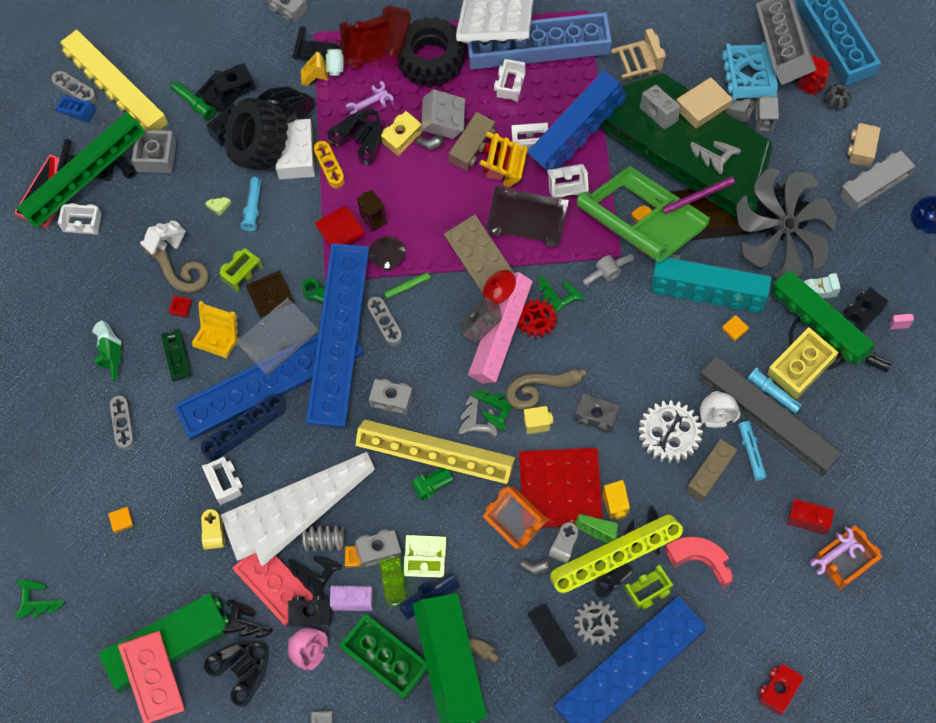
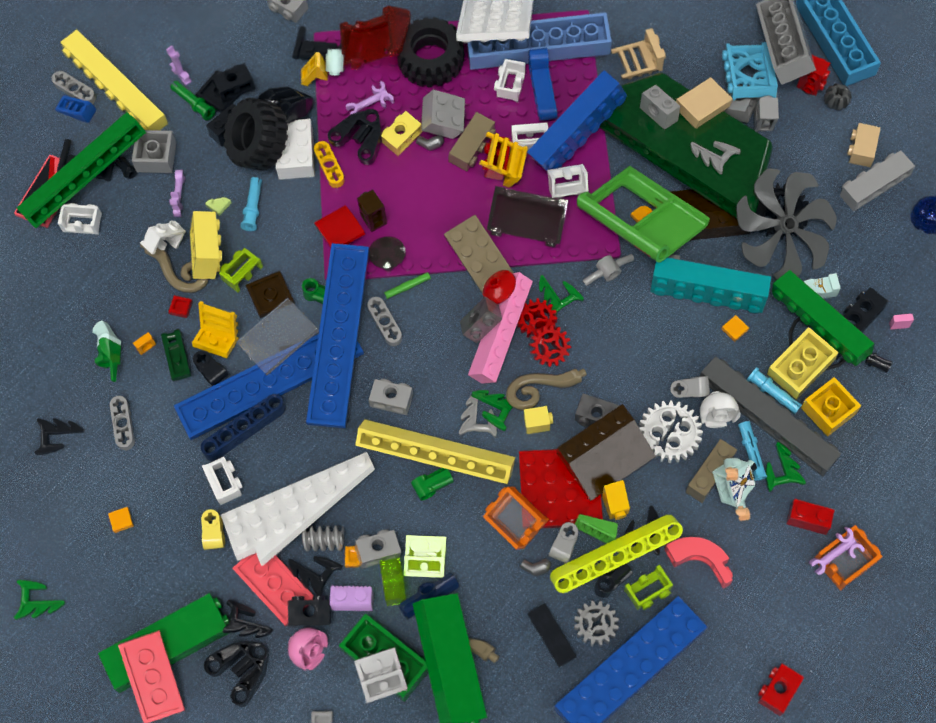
(49, 429): none -> black piece
(144, 343): none -> light orange tile
(176, 195): none -> lavender bar
(177, 67): none -> lavender bar
(205, 245): none -> light yellow brick
(211, 370): none -> black piece
(380, 674): none -> light grey slope
(542, 84): none -> blue beam
(554, 337): none -> red gear
(605, 452): none -> slope
(693, 387): none -> light grey piece
(698, 195): magenta bar -> none
(734, 483): none -> torso
(791, 474): none -> green piece
(830, 406): none -> yellow brick

